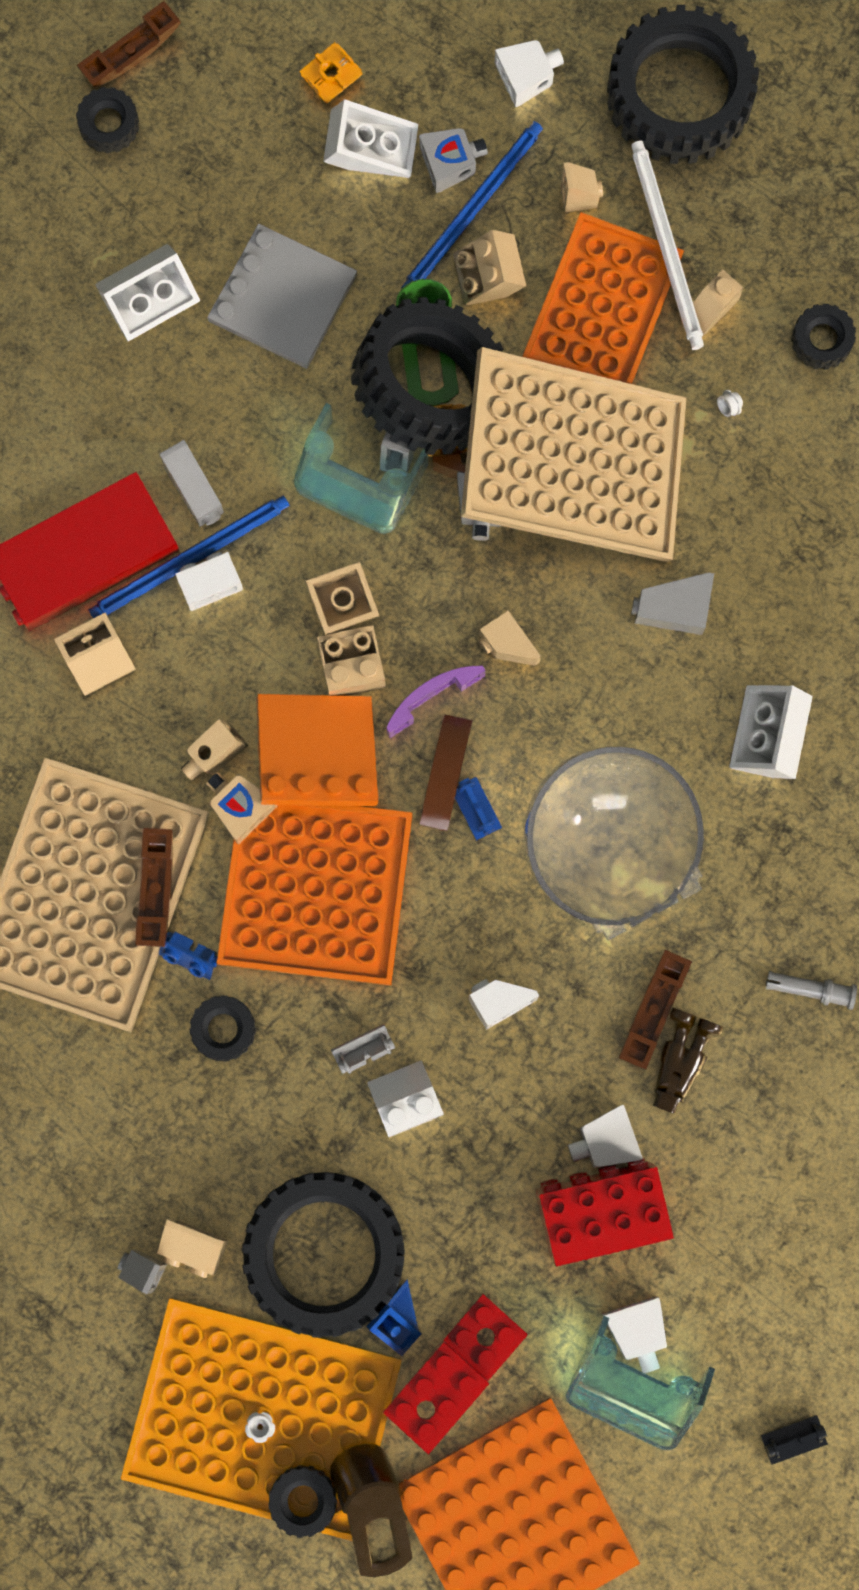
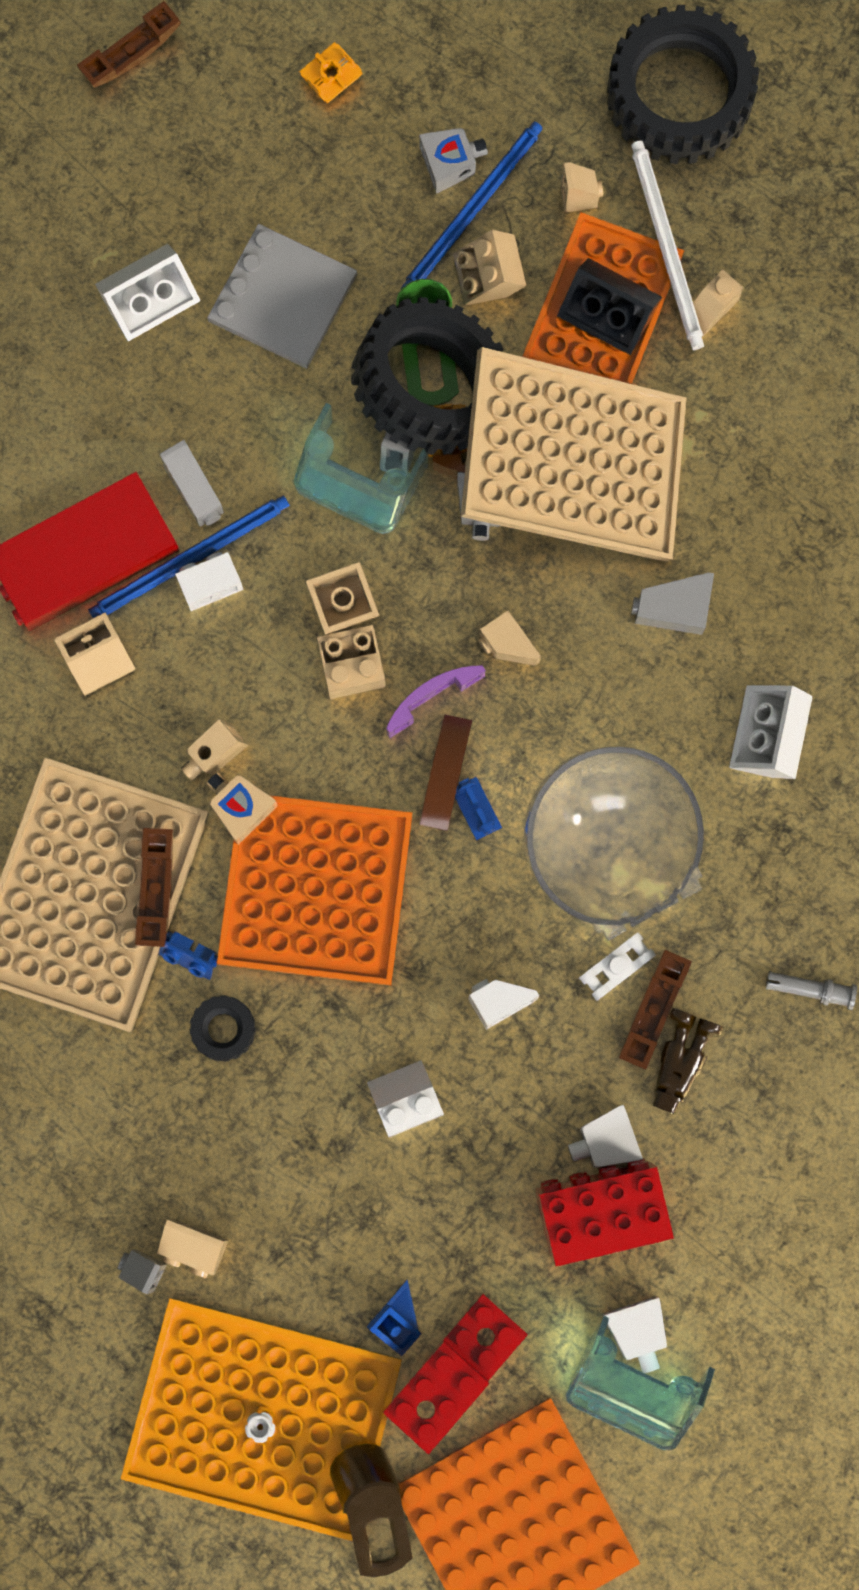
(100, 100): black tyre -> none
(260, 1267): black tyre -> none
(279, 1506): black tyre -> none
(316, 750): orange plate -> none
(355, 1052): light grey hinge -> none
(370, 140): white slope -> none
(526, 69): white torso -> none
(609, 306): none -> black slope
(617, 966): none -> white plate
(730, 403): white plate -> none
(794, 1439): black hinge -> none
(838, 321): black tyre -> none

